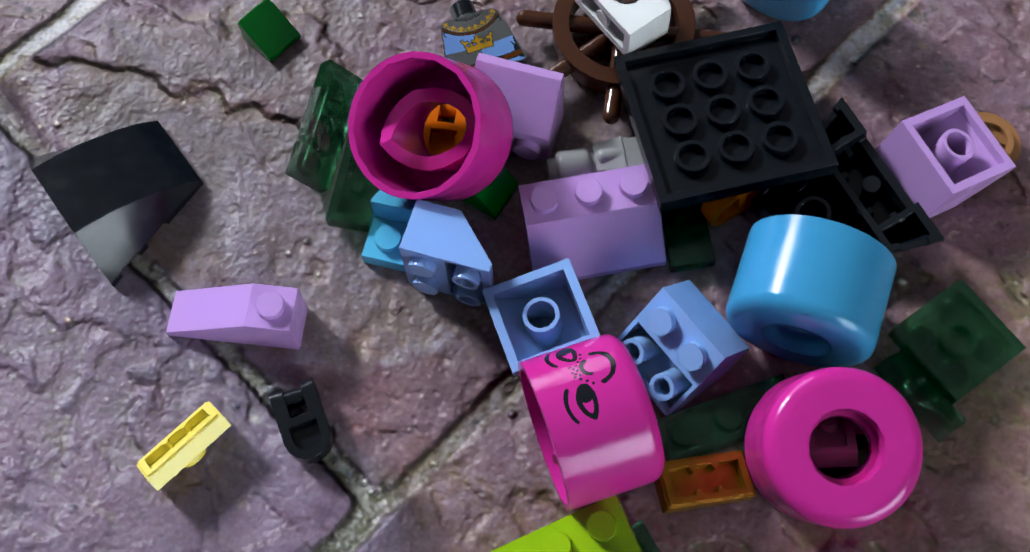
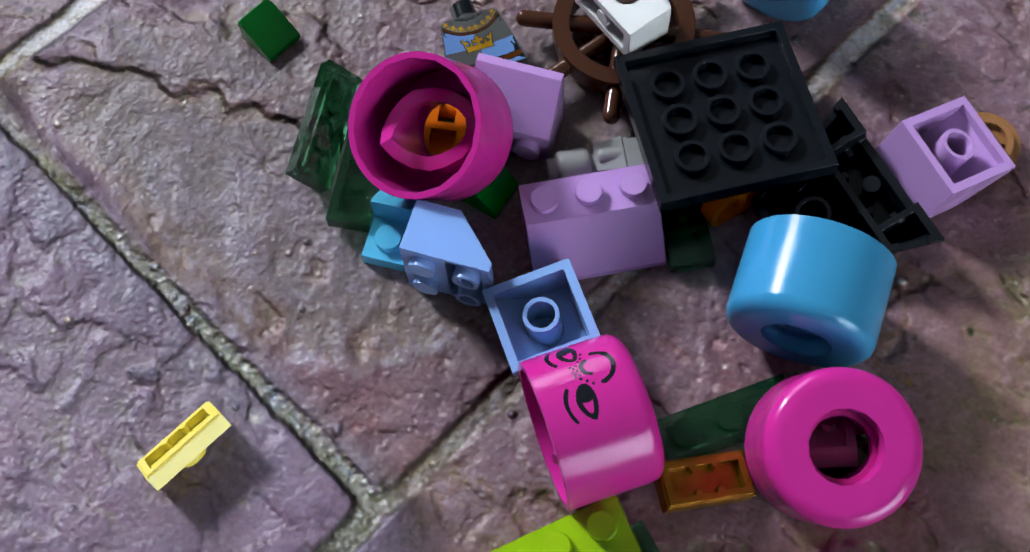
(118, 190): black wedge -> none
(240, 315): lavender slope -> none
(308, 434): black plate -> none
(681, 345): light blue slope -> none
(922, 395): clear green plate -> none
(956, 341): clear green plate -> none

